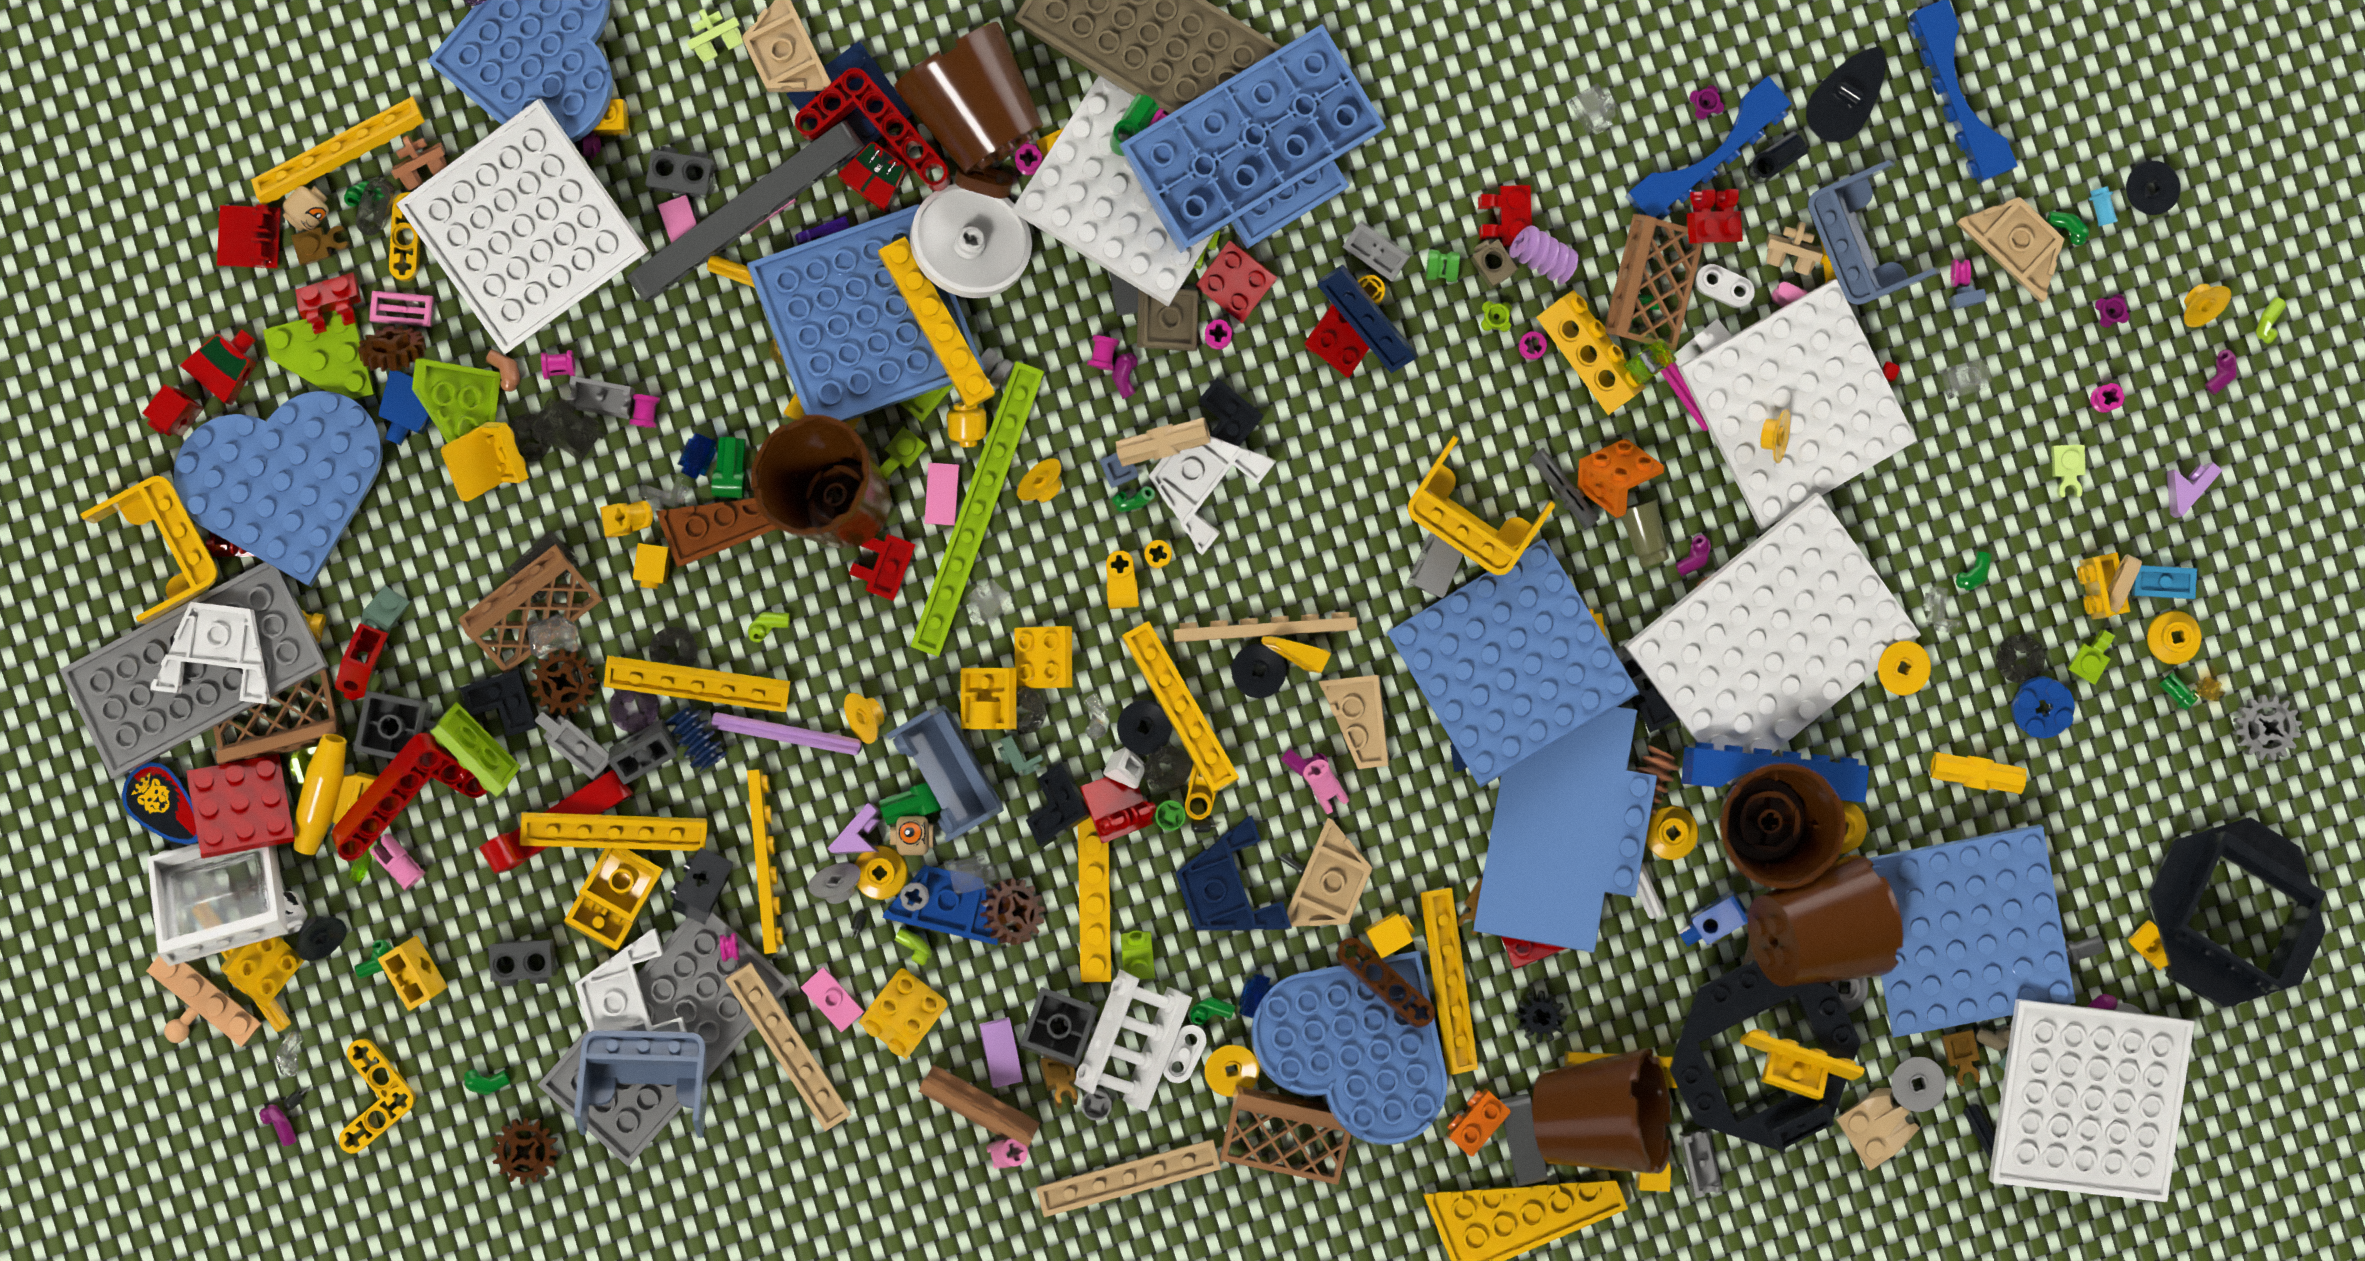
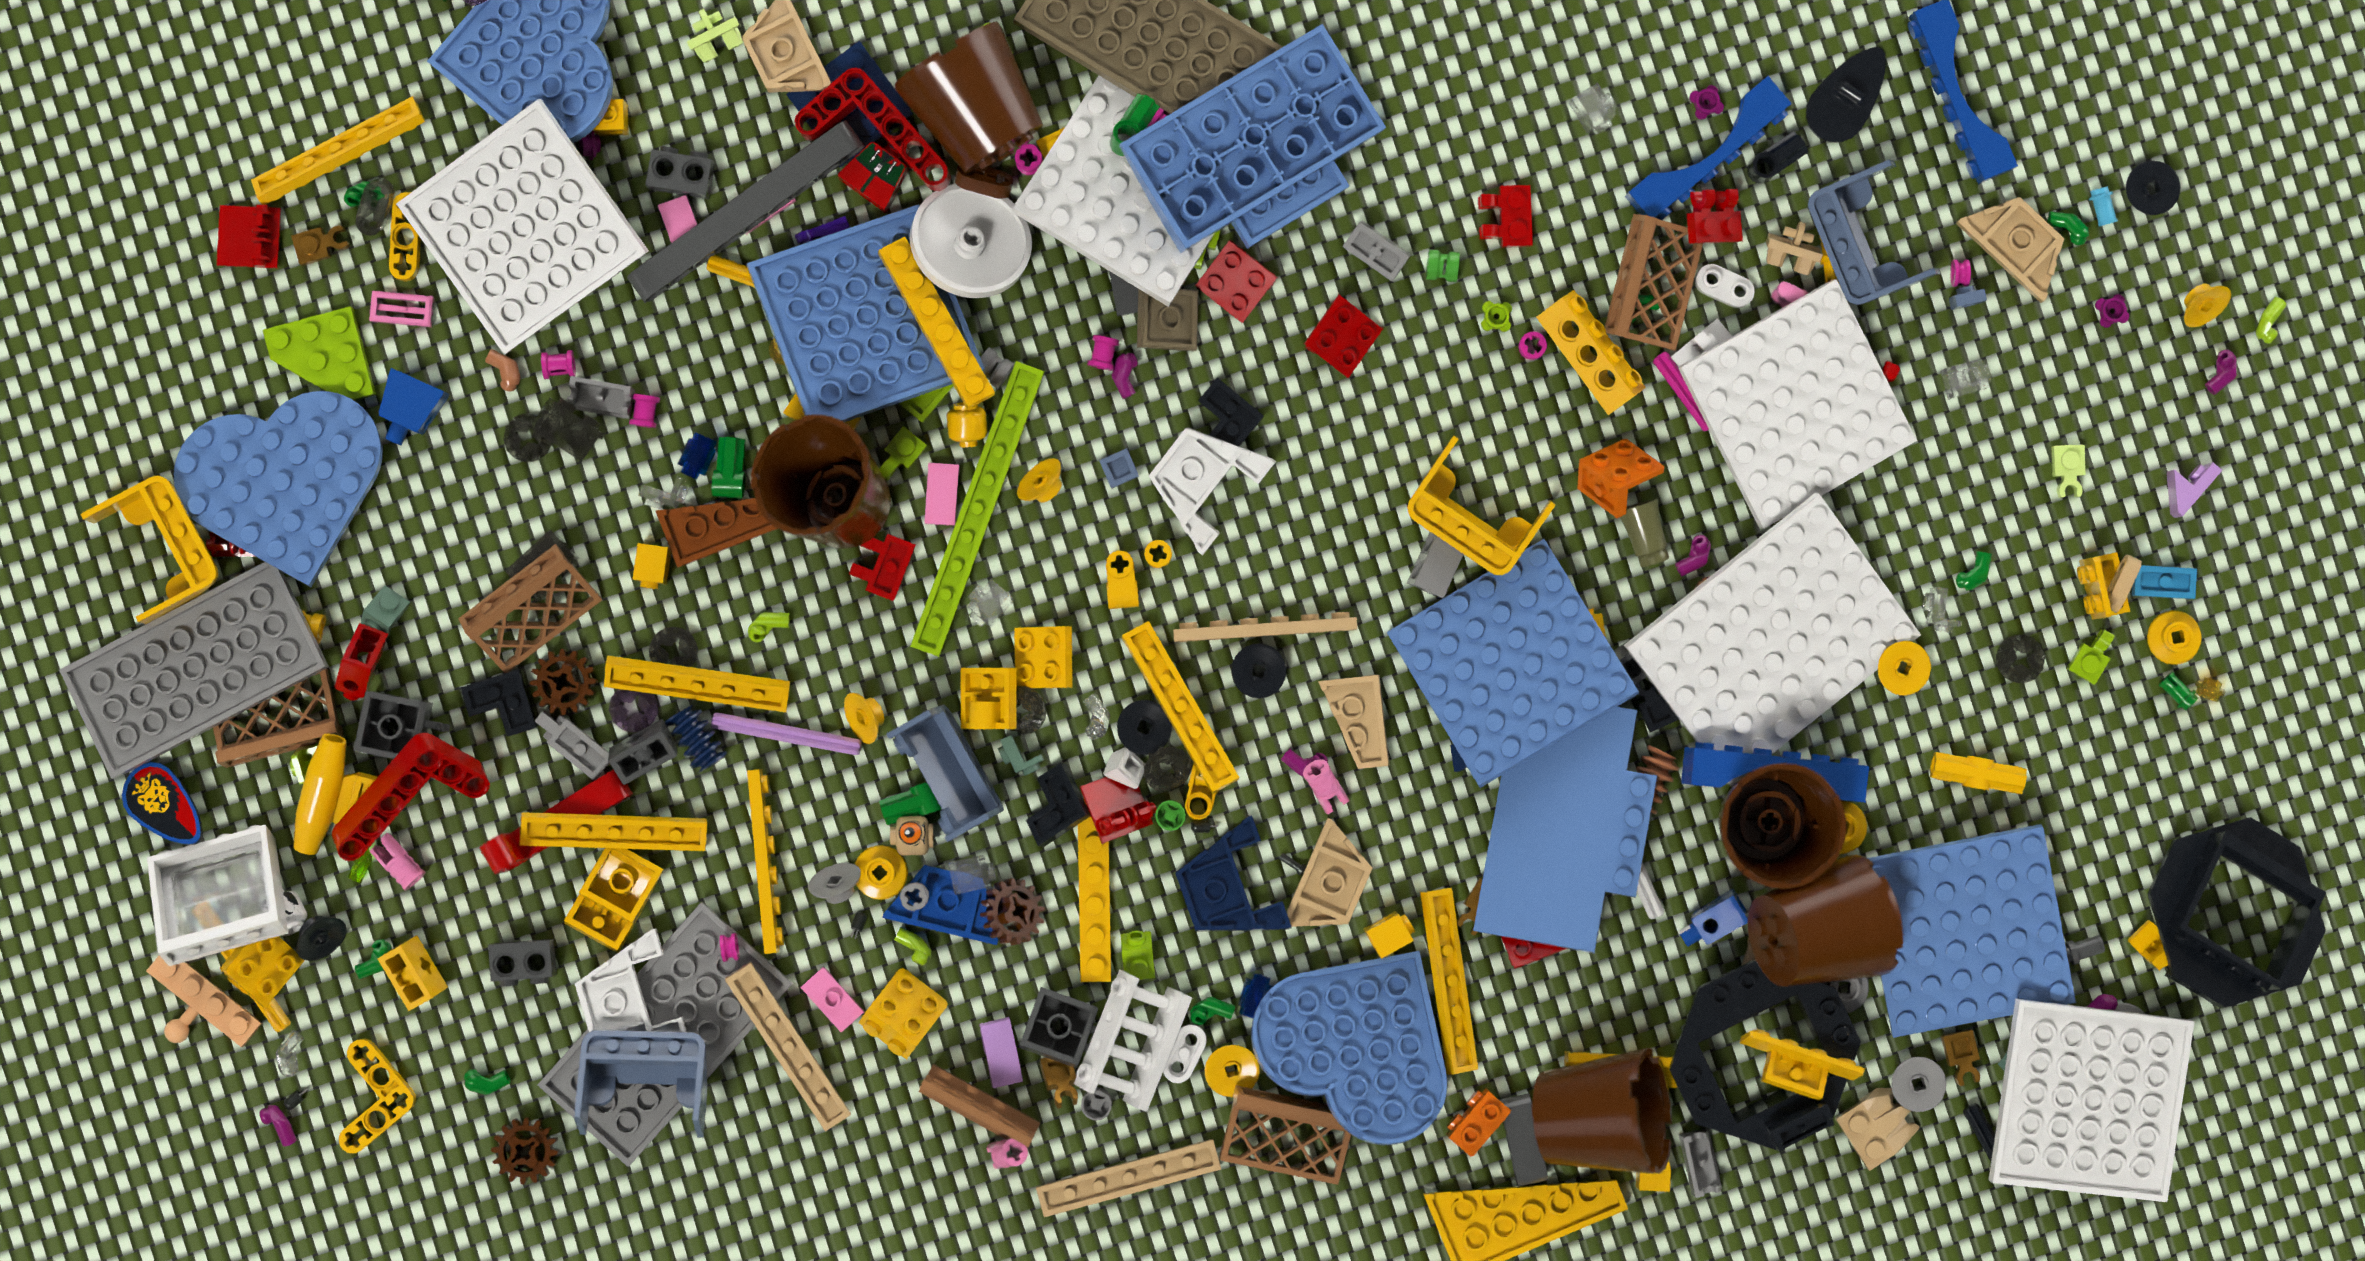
(172, 411): red brick -> none
(219, 638): white wing -> none
(222, 365): red torso -> none
(240, 806): red plate -> none
(305, 208): tan head -> none
(326, 296): red plate -> none
(392, 348): reddish brown gear -> none
(407, 169): nougat hips -> none
(456, 395): lime plate -> none
(475, 749): lime plate -> none
(484, 460): yellow bracket -> none
(552, 635): clear bracket -> none
(624, 519): yellow piece -> none
(695, 901): black brick -> none
(851, 837): lavender slope -> none
(1135, 502): green arm -> none
(1163, 442): tan piece -> none
(1226, 329): dark pink bush -> none
(1302, 655): yellow slope -> none
(1366, 318): dark blue plate -> none
(1377, 290): yellow wheel -> none
(1382, 986): reddish brown beam -> none
(1493, 276): dark tan brick -> none
(1536, 1026): black gear -> none
(1545, 253): lavender piece -> none
(1564, 489): dark grey pin -> none
(1650, 361): clear neon green leg -> none
(1681, 845): yellow piece -> none
(1776, 435): yellow piece -> none
(1996, 1040): dark tan arm -> none
(2058, 715): blue plate -> none
(2116, 395): dark pink bush -> none
(2258, 737): light grey gear -> none

